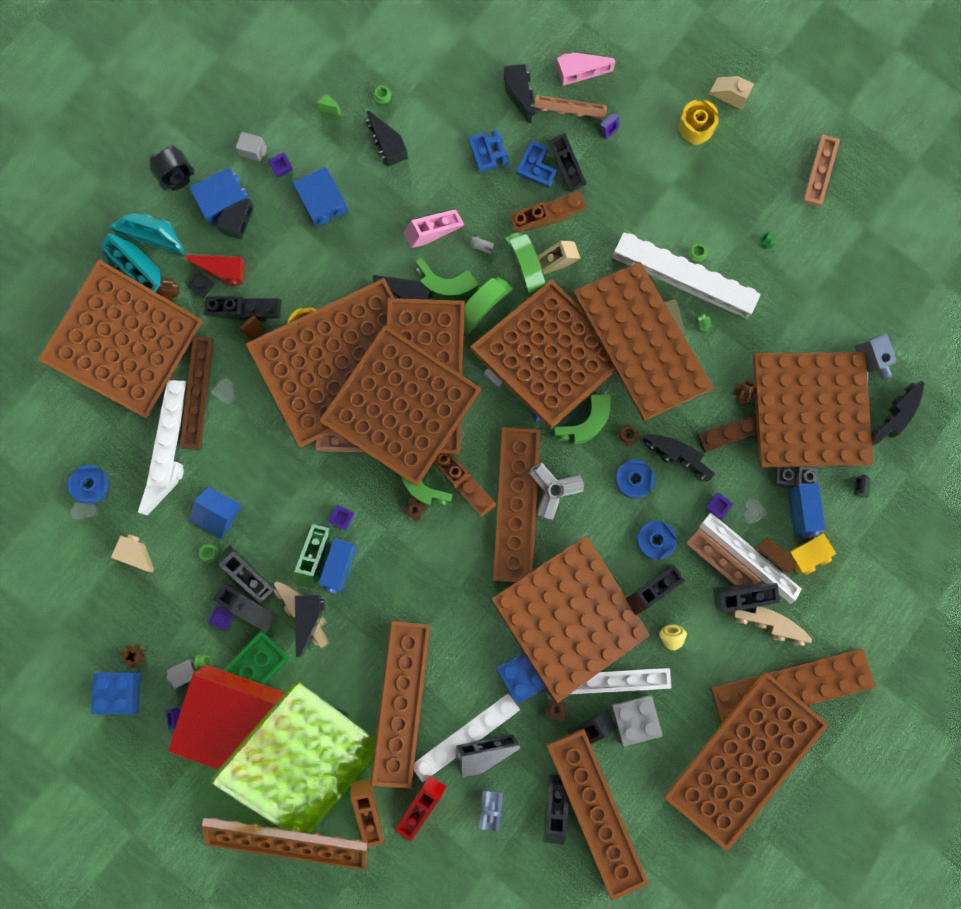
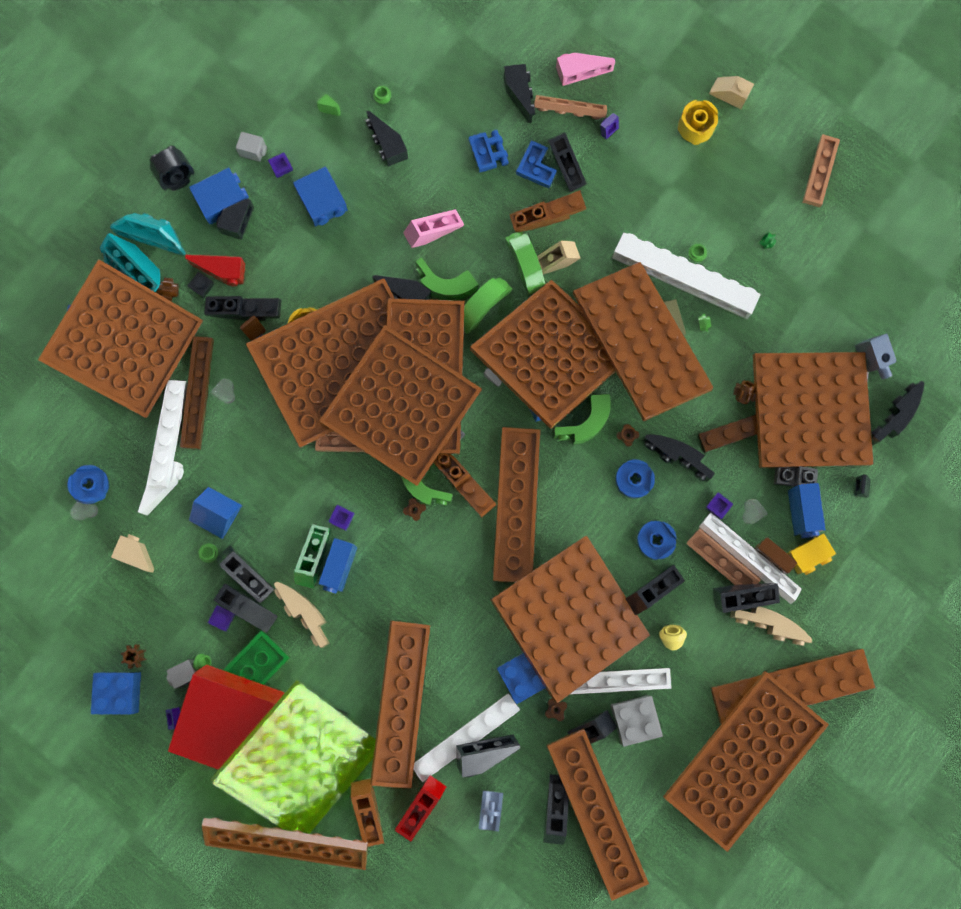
(307, 617): black slope -> none
(481, 245): light grey pin -> none
(564, 487): light grey piece -> none

